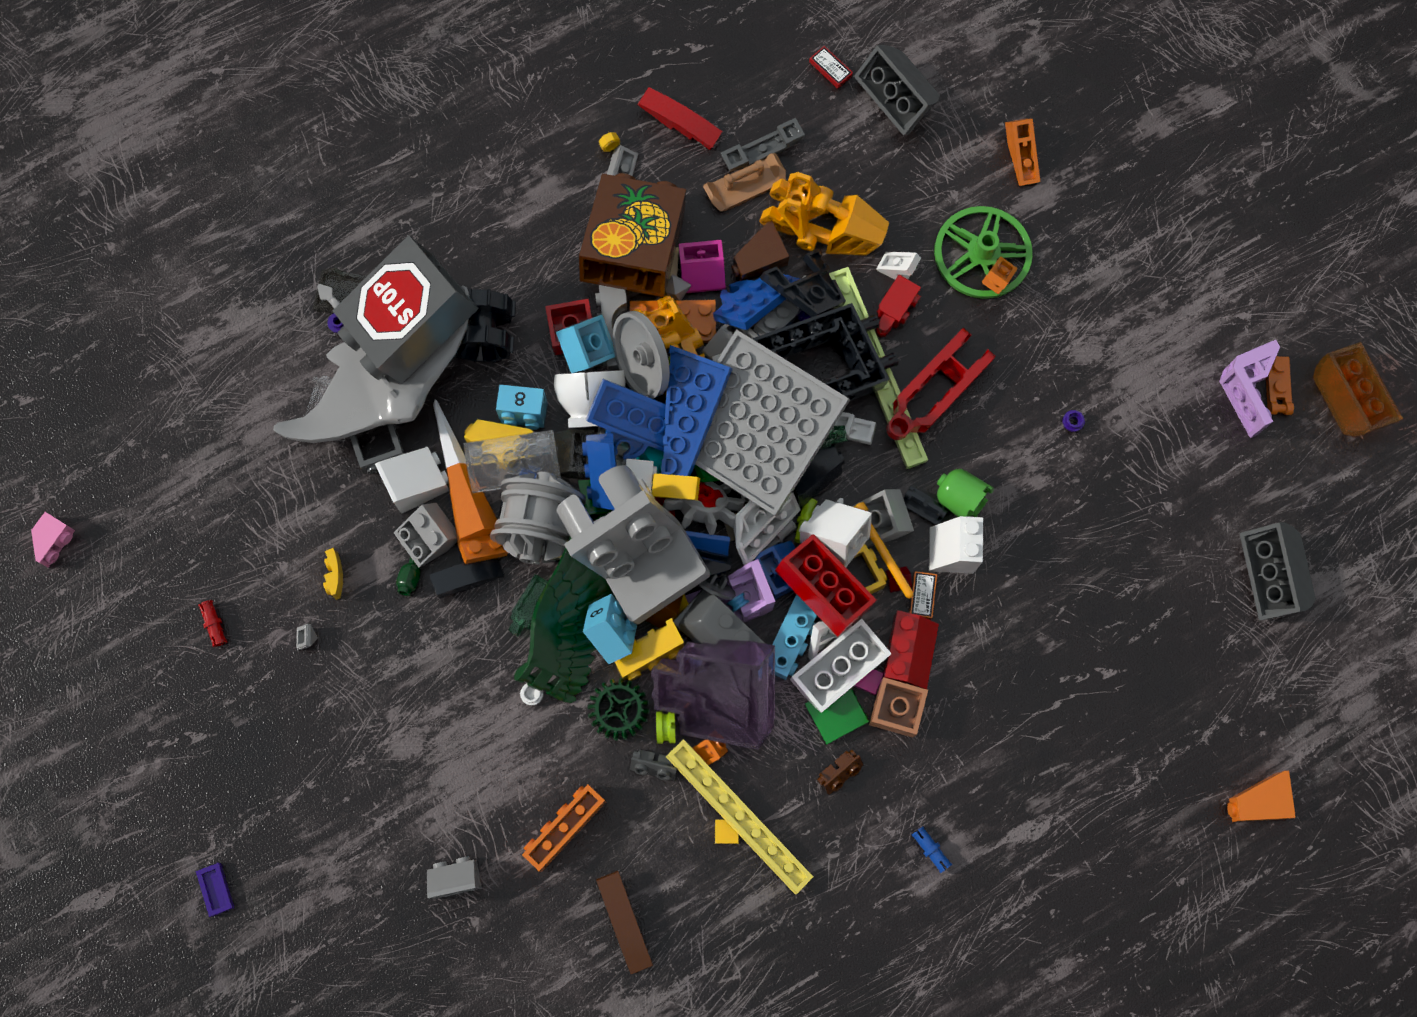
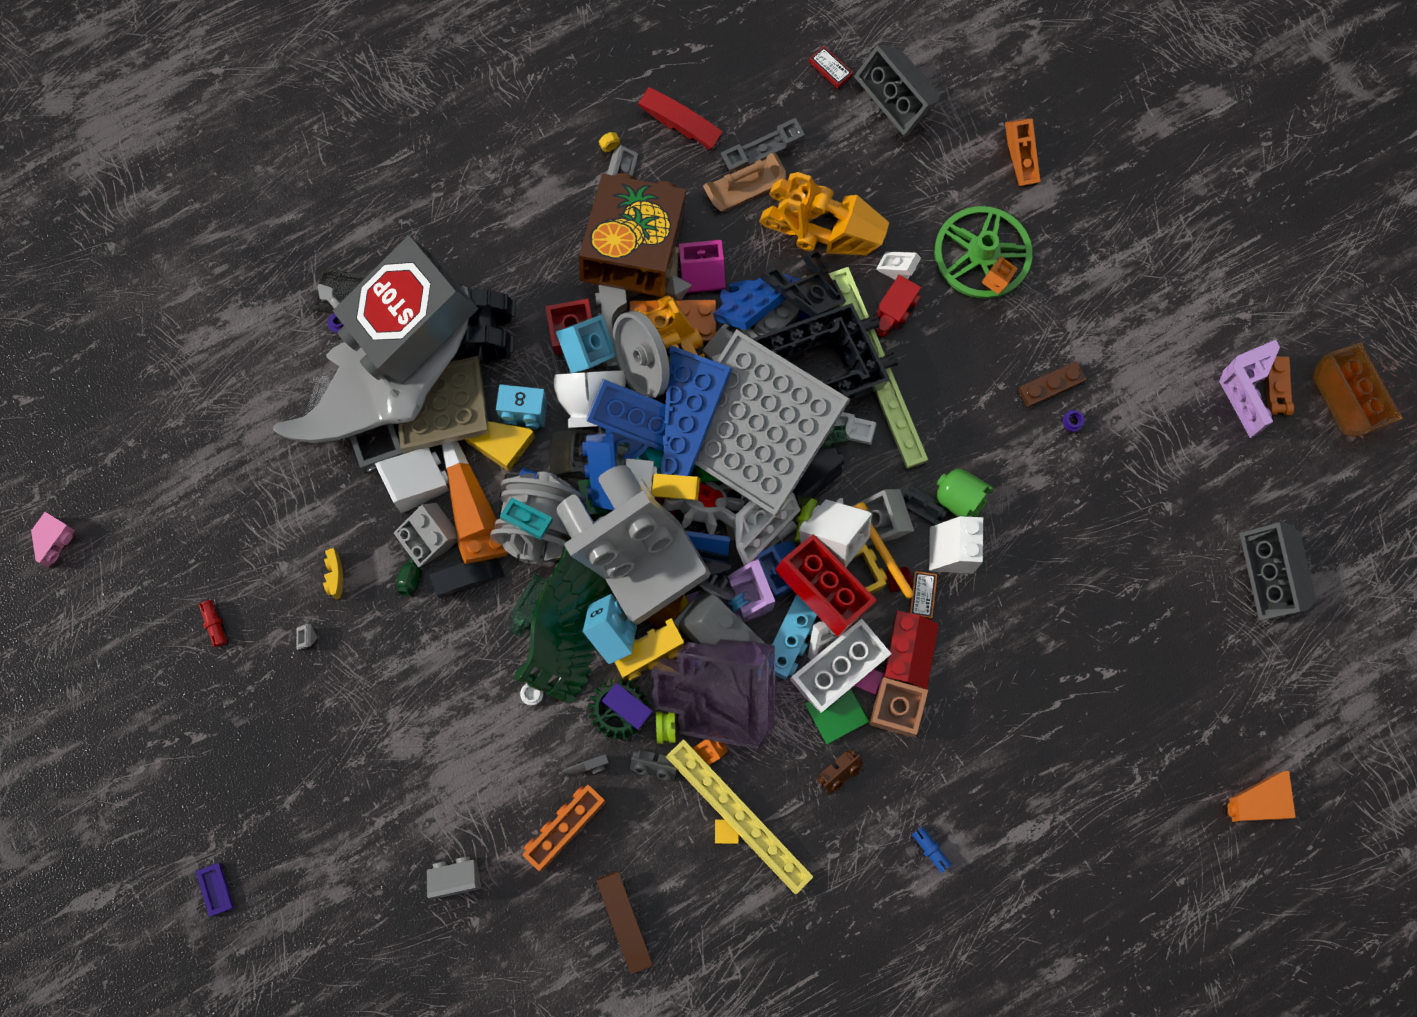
(451, 410): none -> dark tan plate
(509, 457): clear slope -> none
(526, 518): none -> teal plate
(595, 765): none -> dark grey plate
(627, 706): none -> dark purple tile
(760, 254): reddish brown slope -> none
(901, 424): red piece -> none
(1052, 384): none -> reddish brown plate

